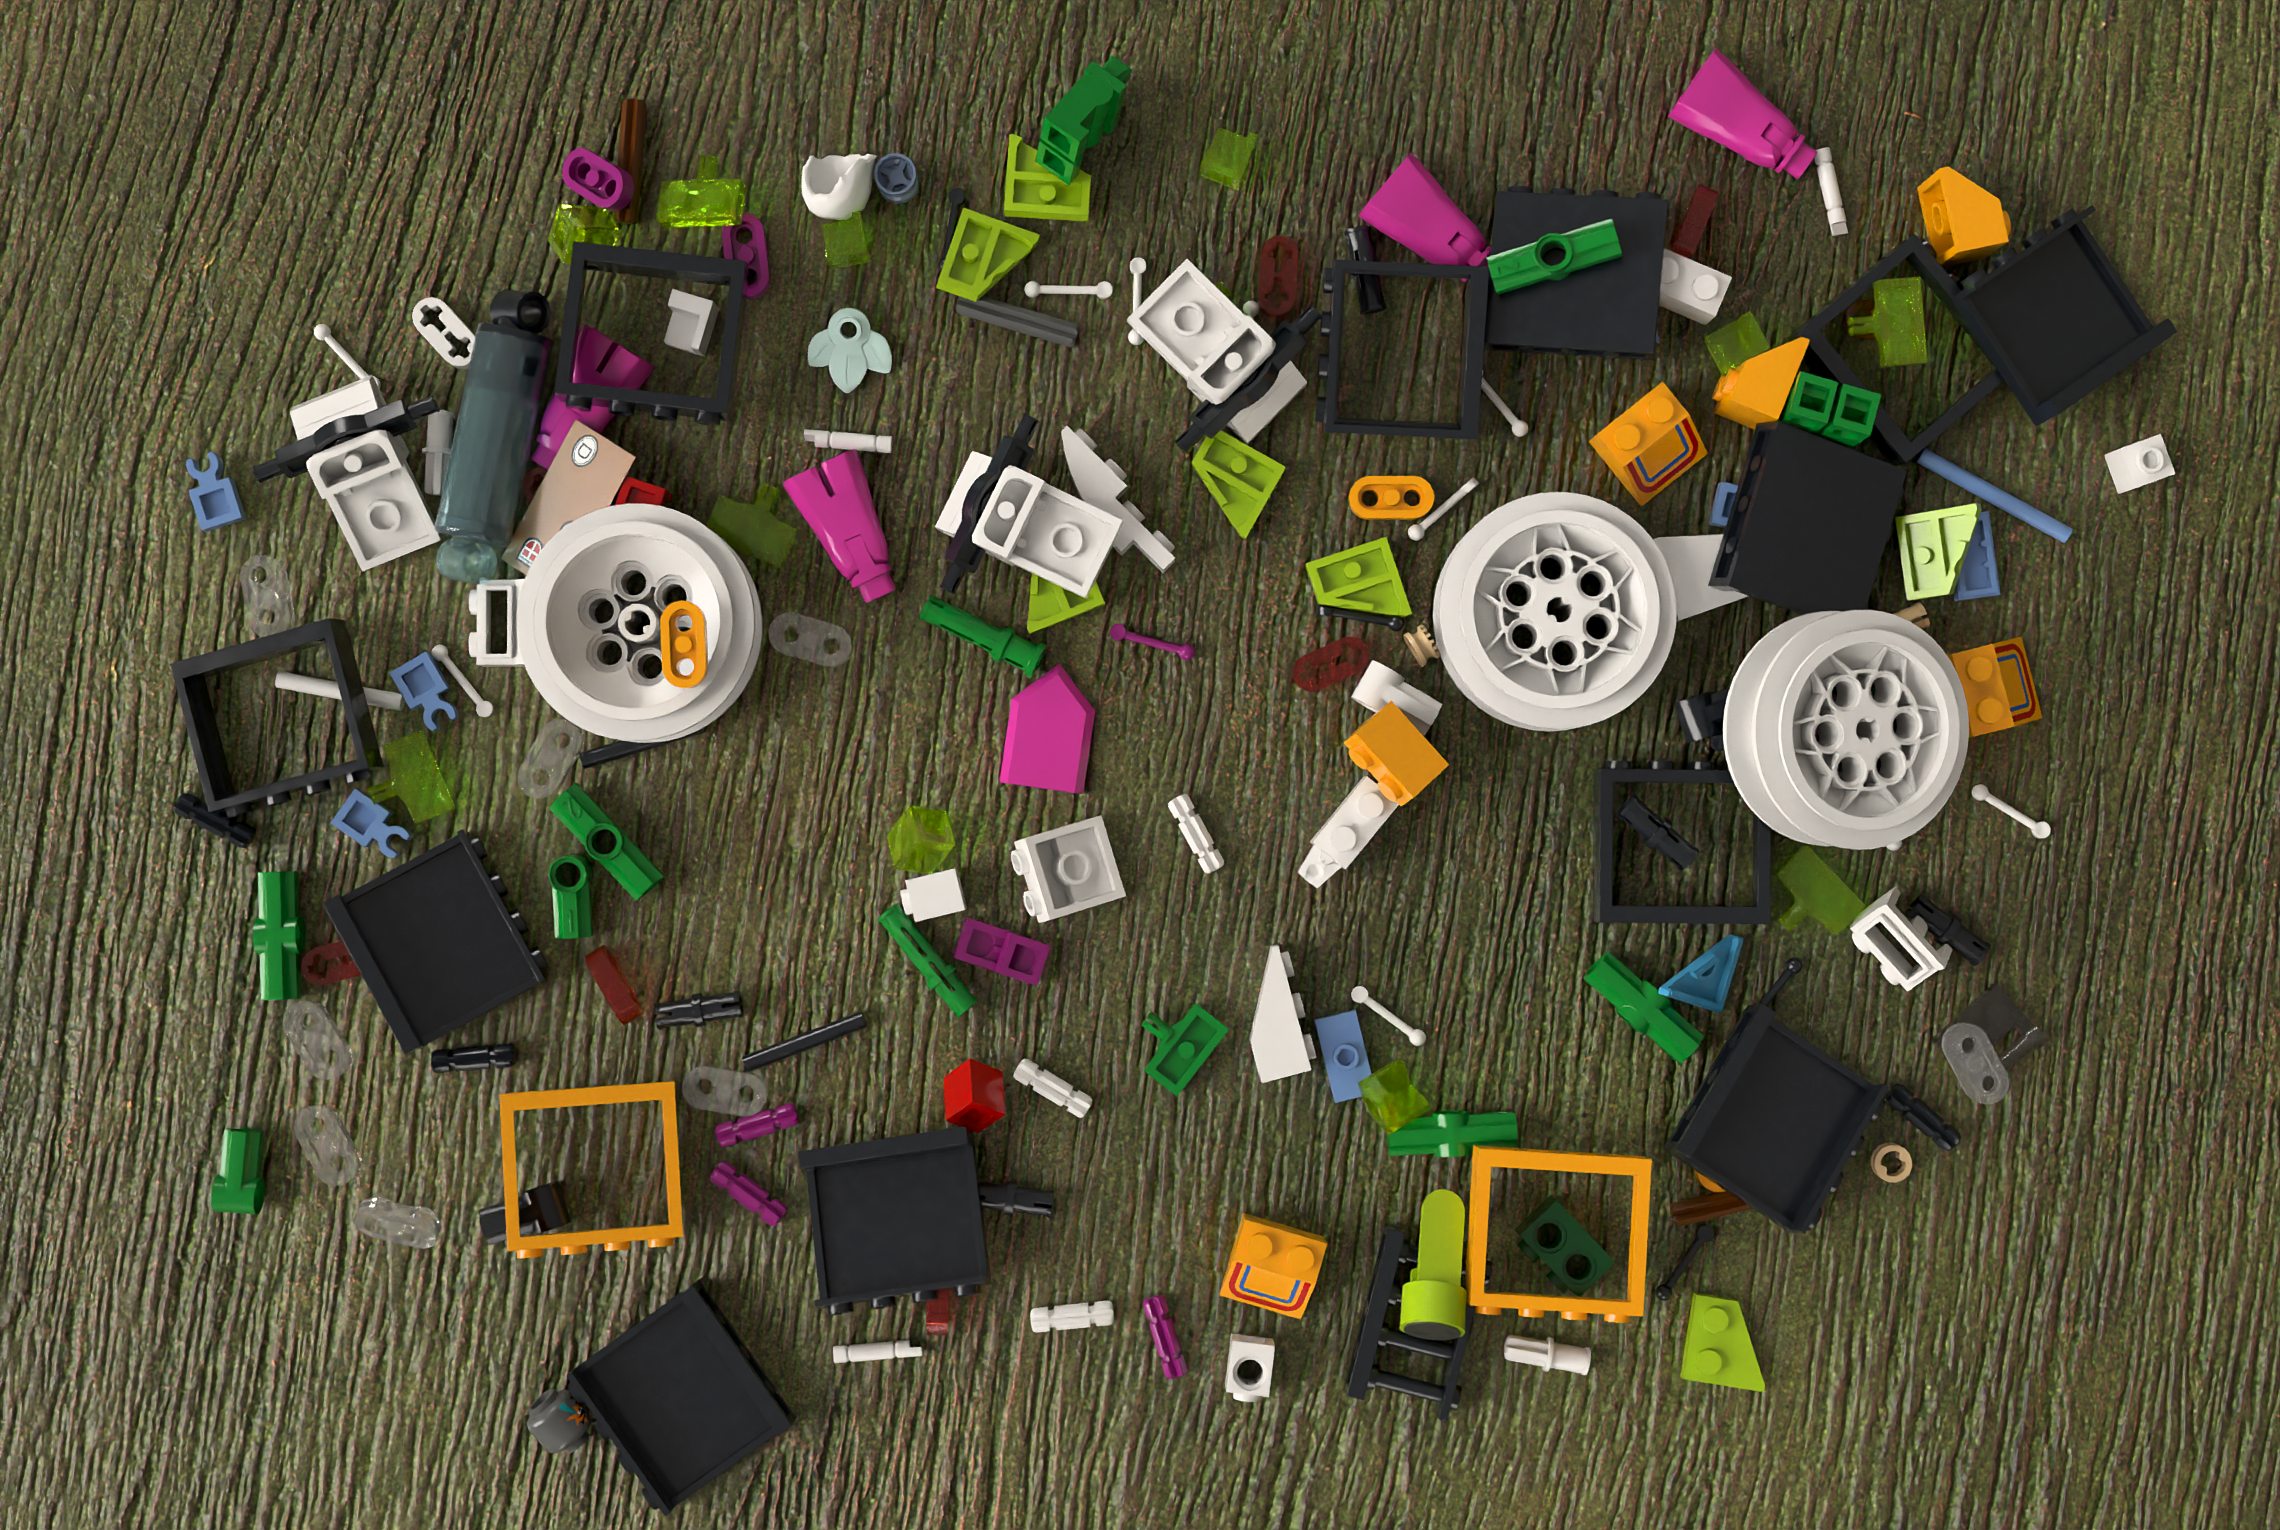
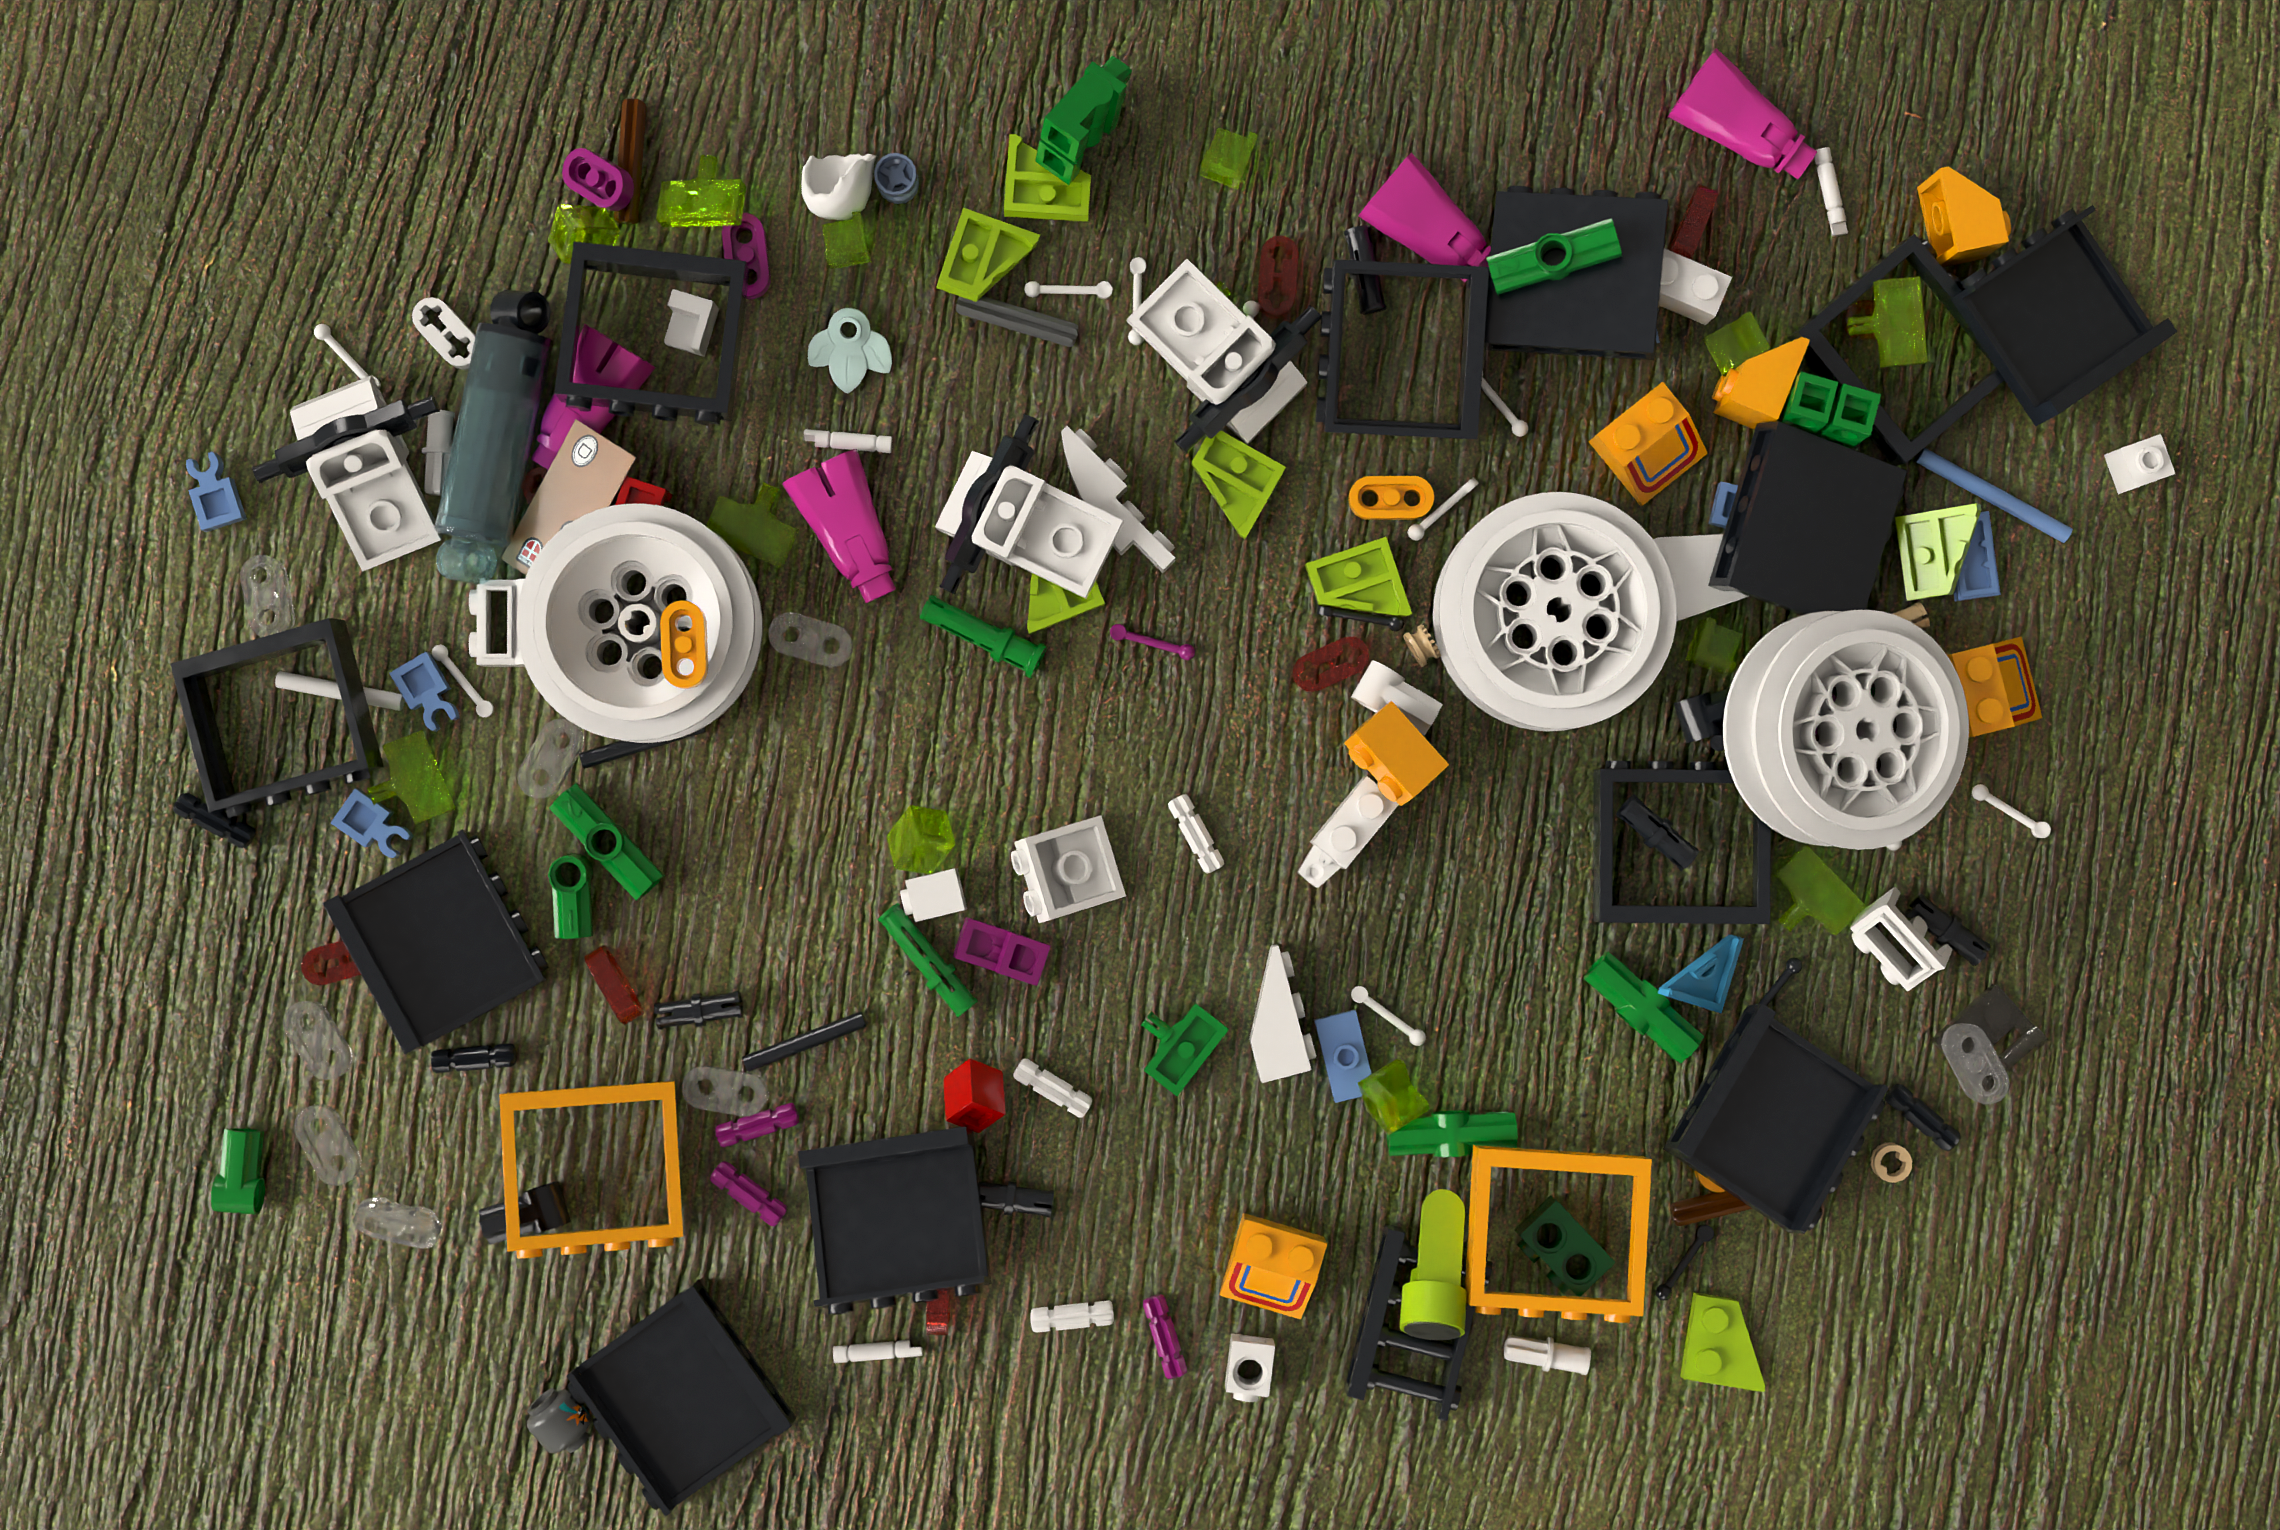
(279, 935): green piece -> none
(956, 198): black hinge -> none
(1049, 735): dark pink tile -> none
(1714, 646): none -> clear neon green panel

